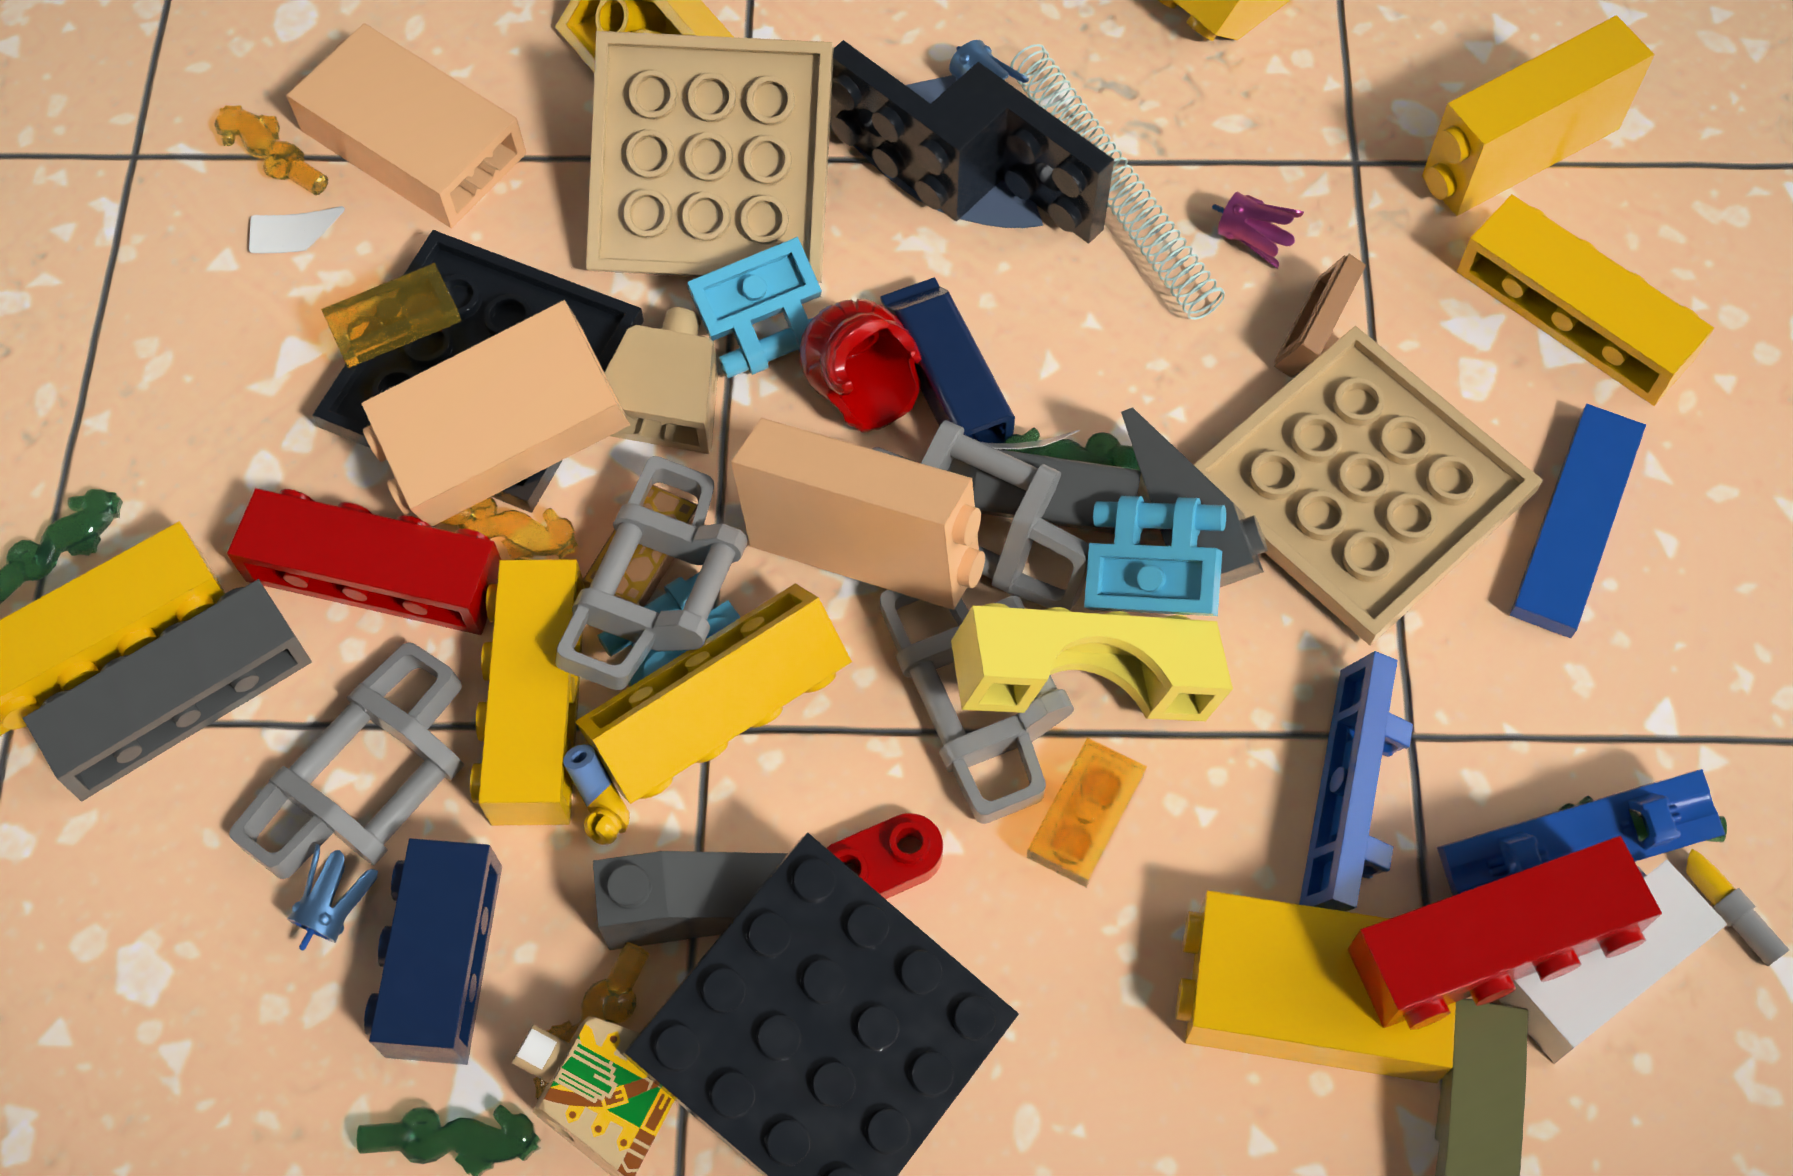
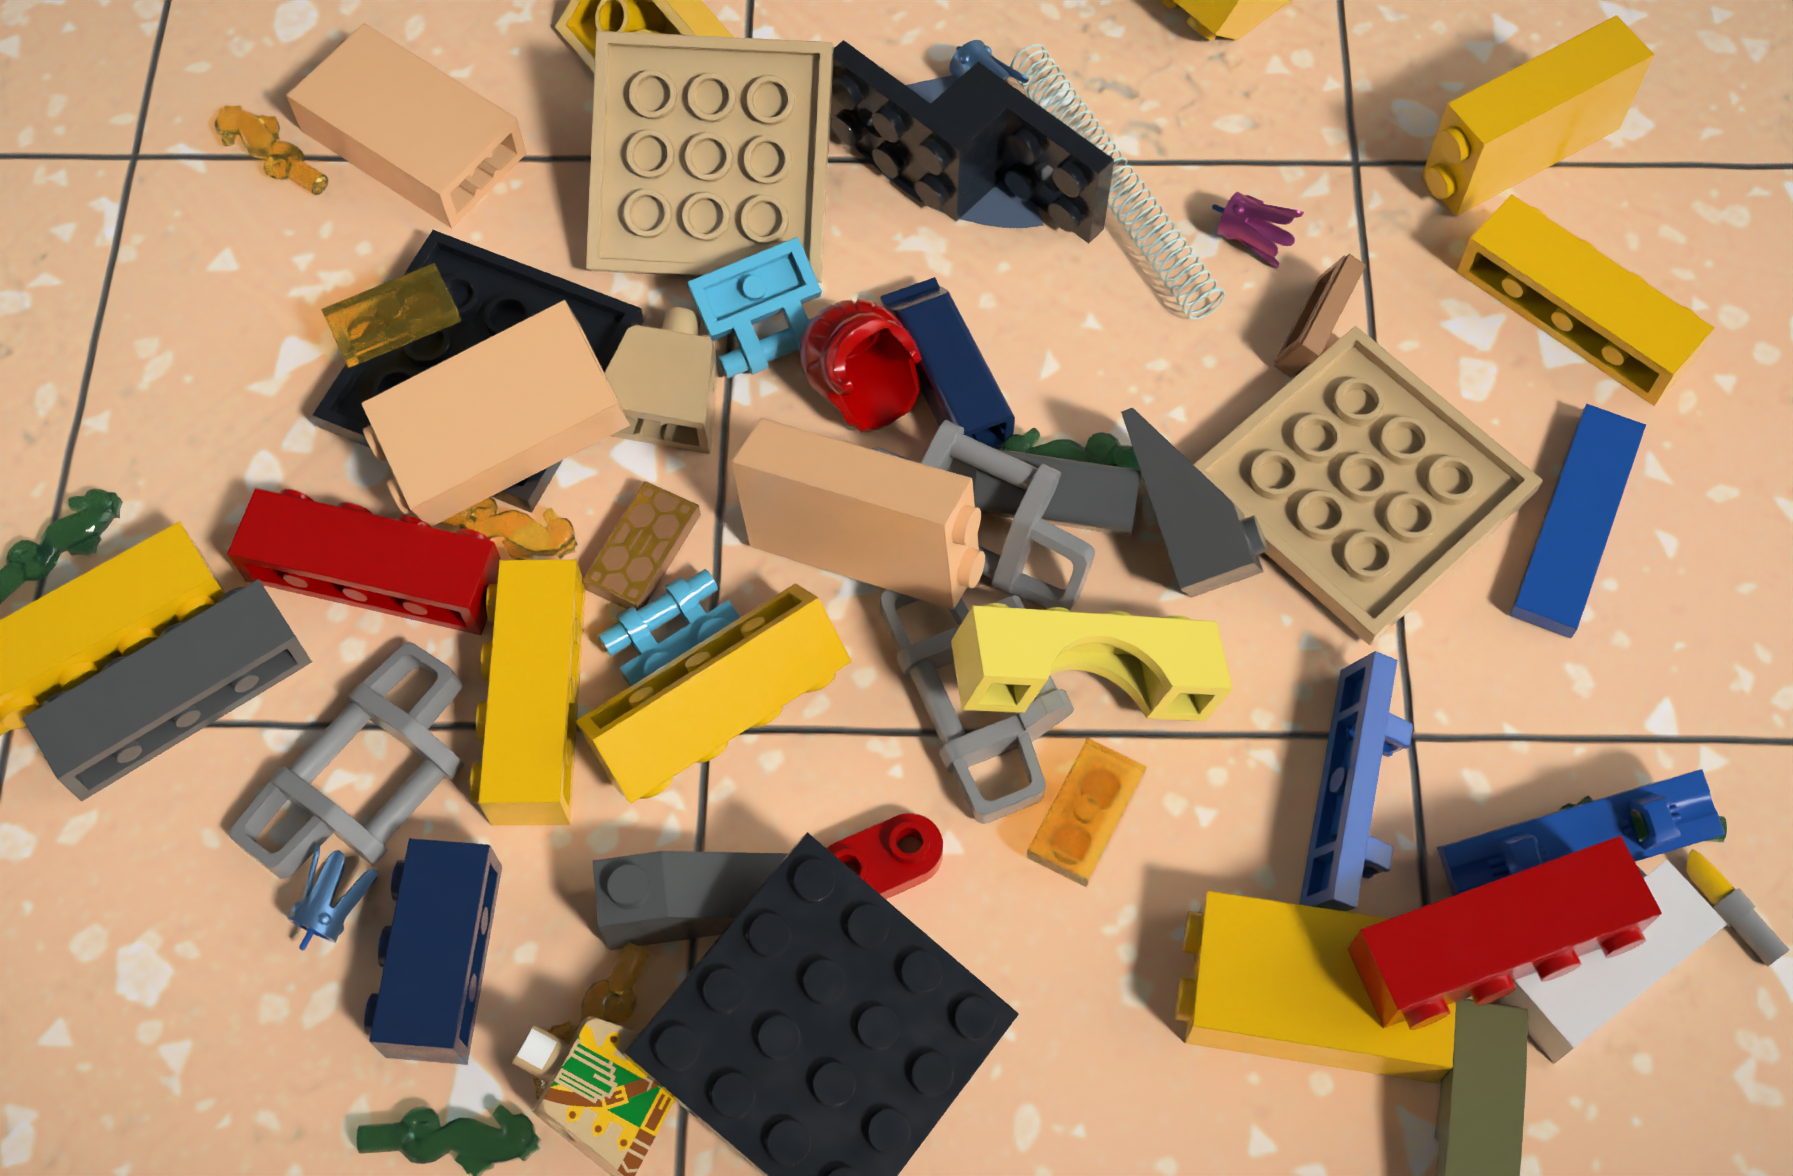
(289, 231): white sticker -> none
(606, 807): arm -> none
(698, 544): light grey bar -> none
(1039, 443): white sticker -> none
(1151, 577): medium azure plate -> none

